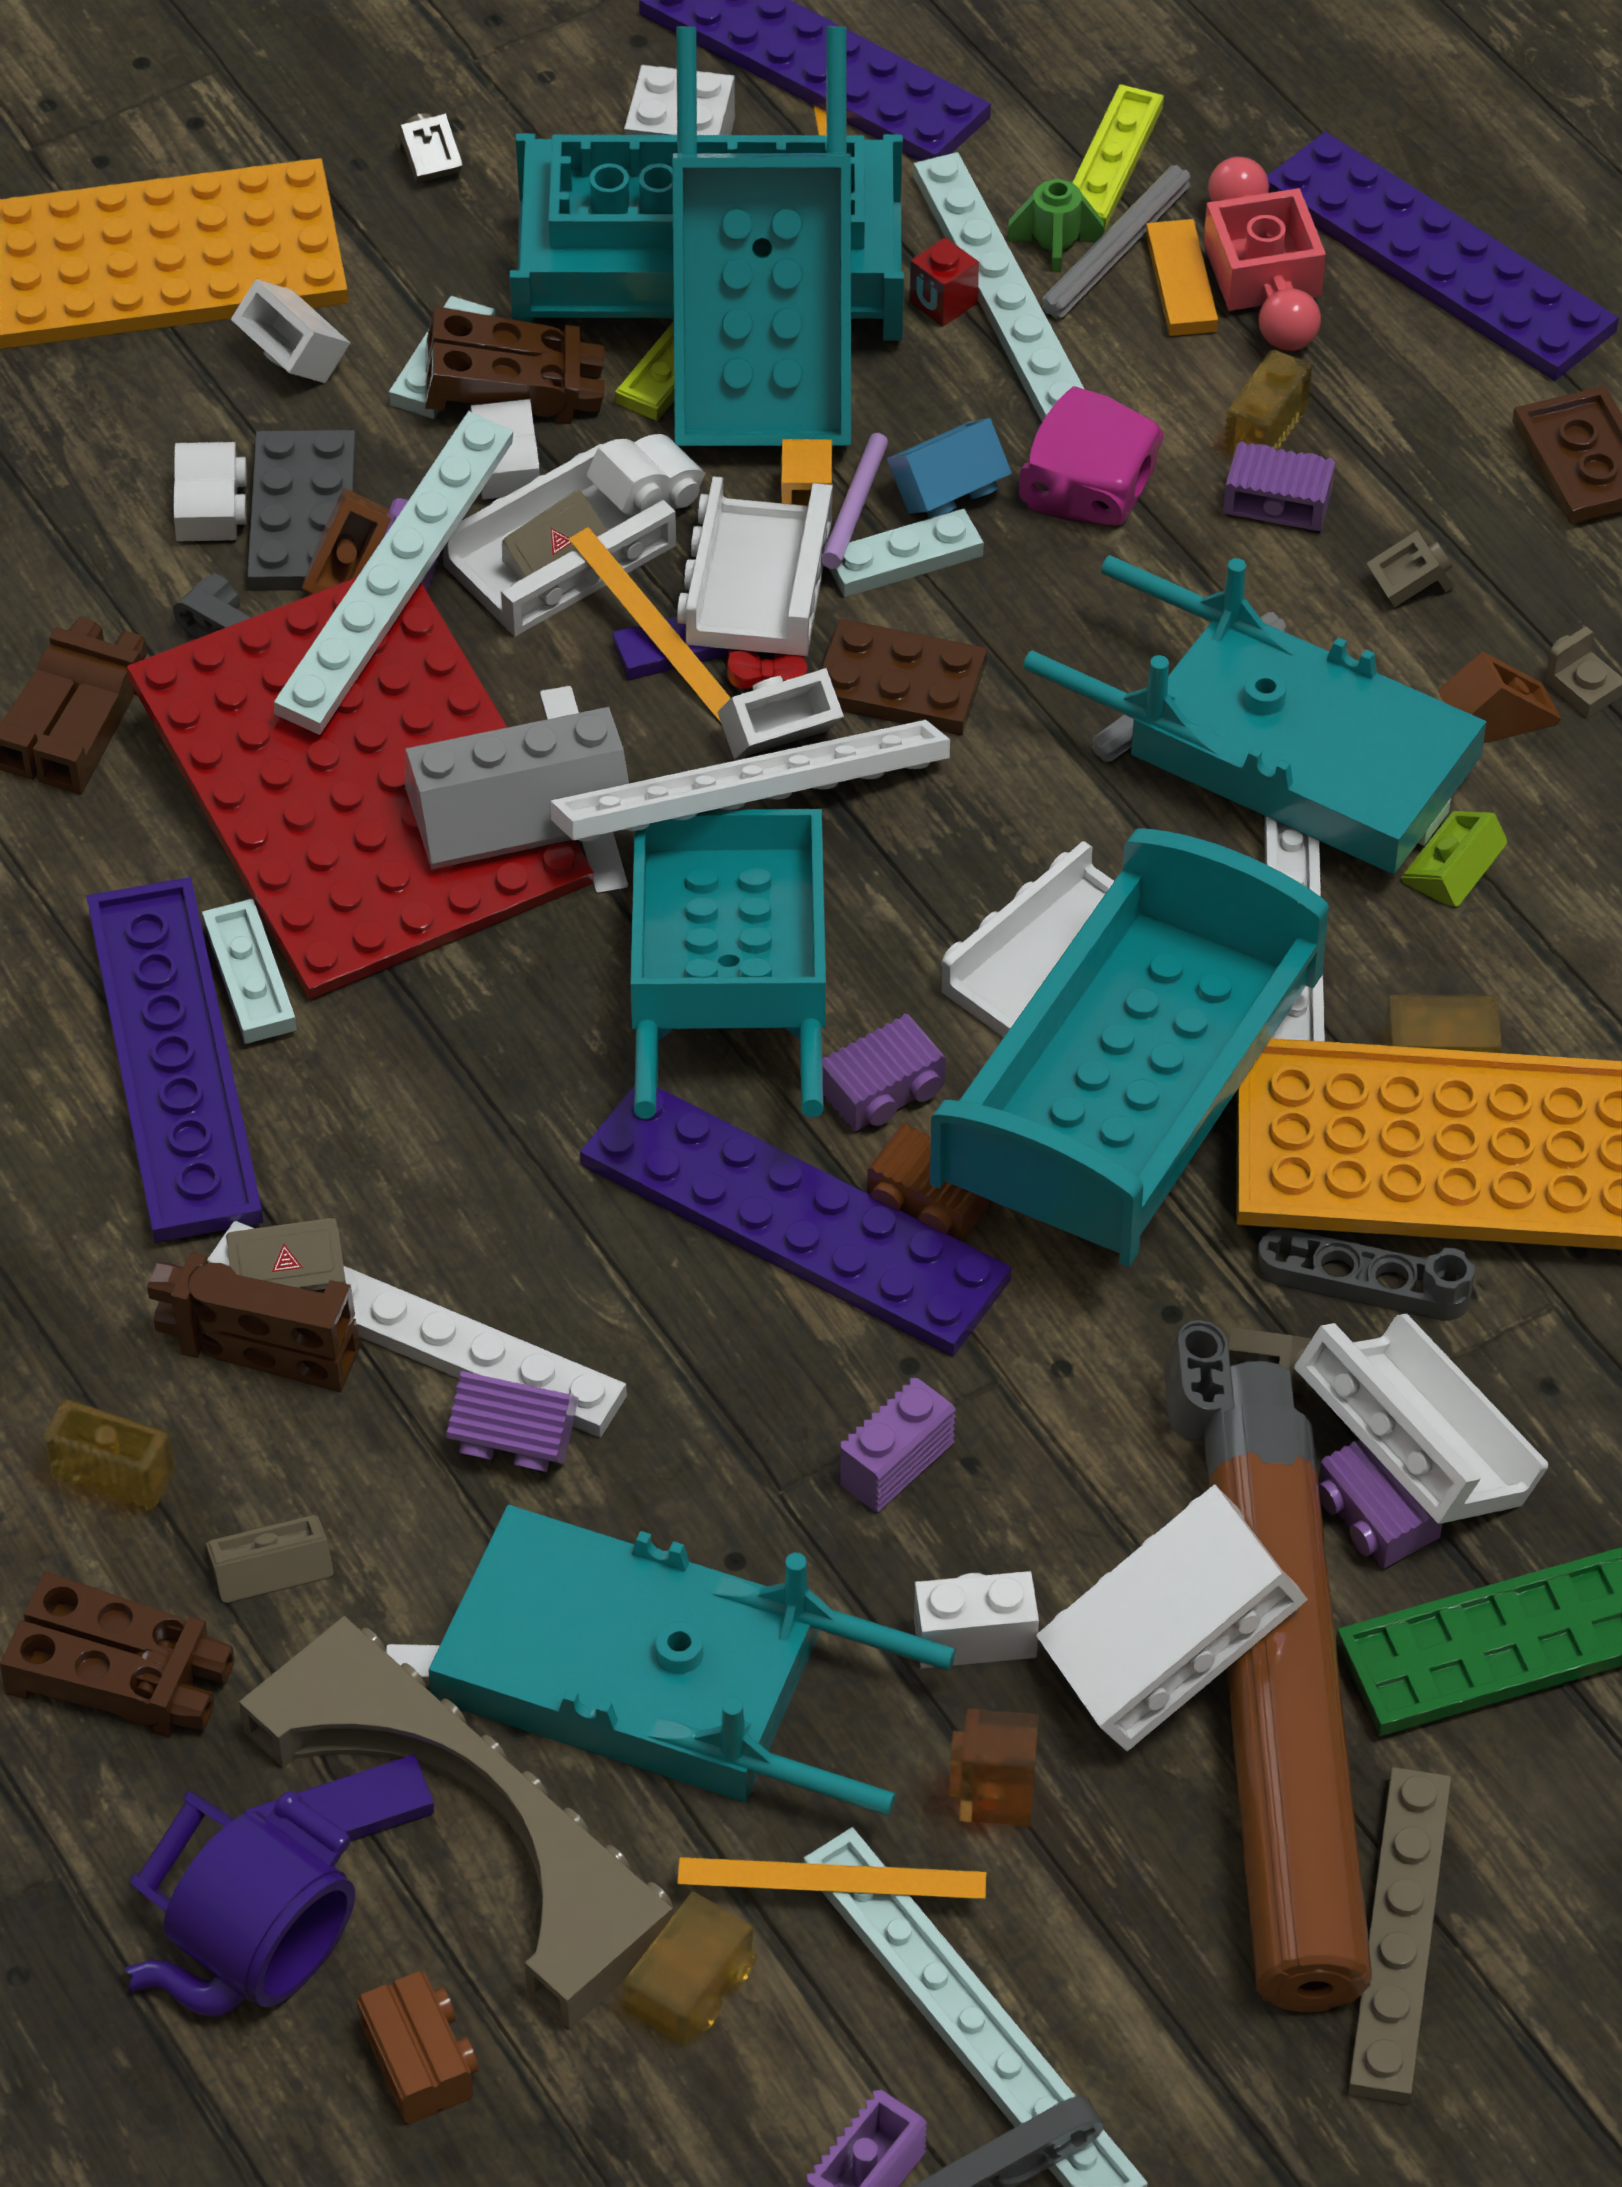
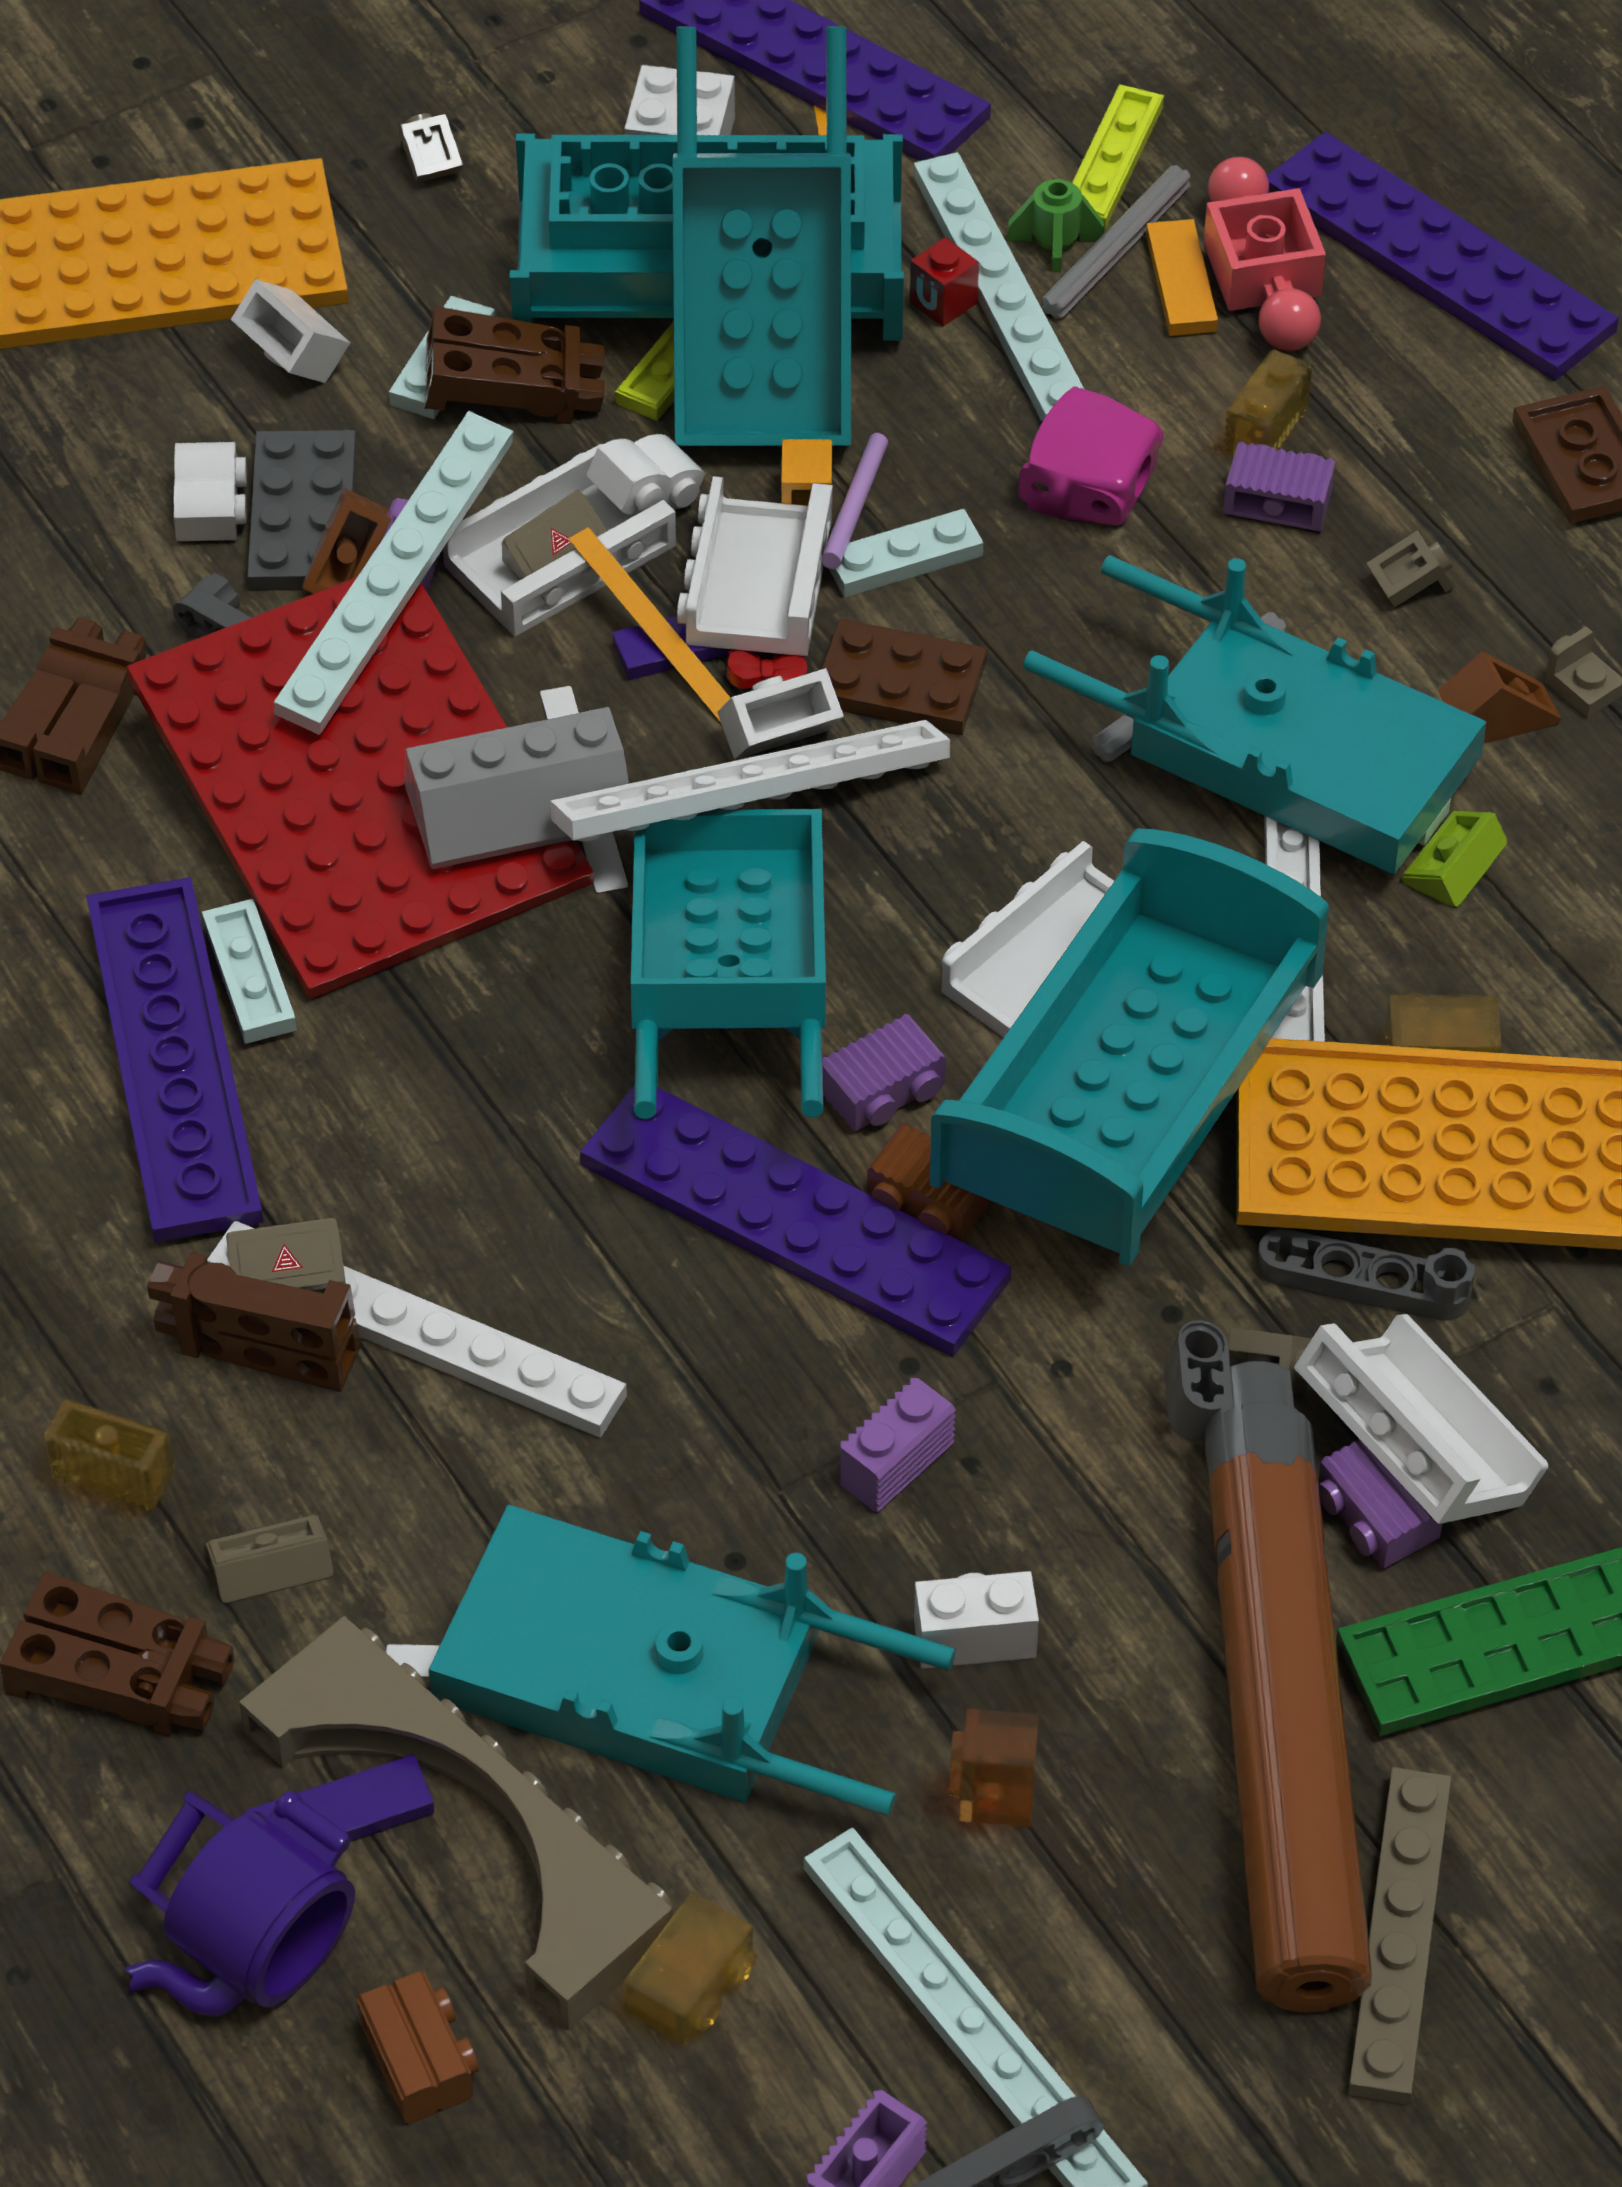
(511, 1419): medium lavender brick -> none
(520, 462): white brick -> none
(832, 1878): light orange sticker -> none
(949, 467): dark azure brick -> none
(1170, 1618): white panel -> none

